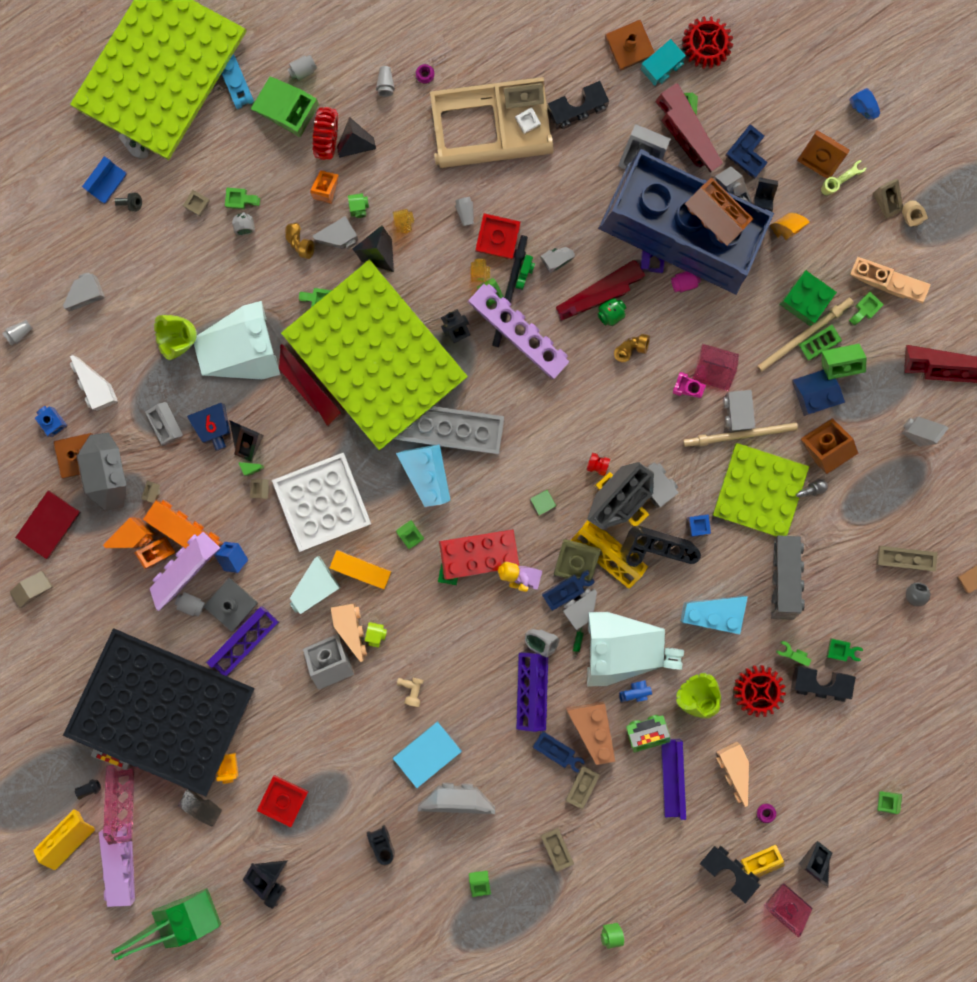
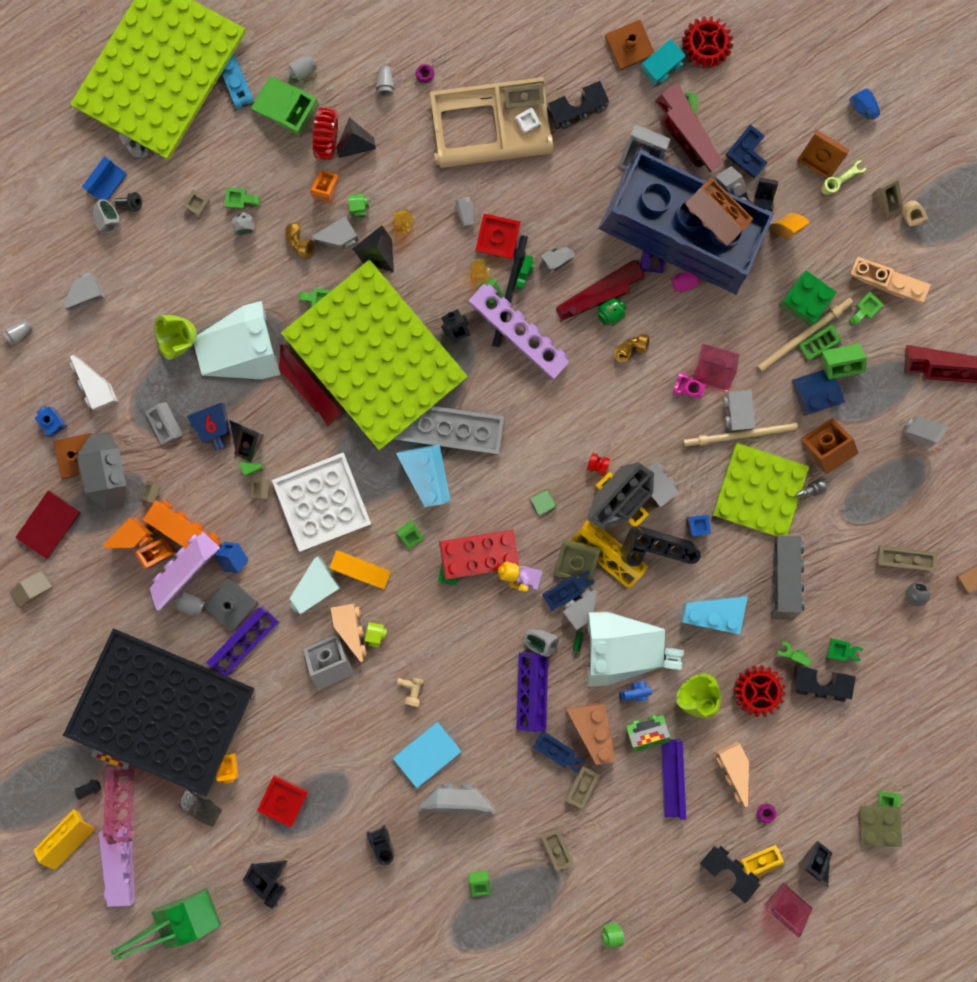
(106, 217): none -> light grey rock
(881, 826): none -> olive plate

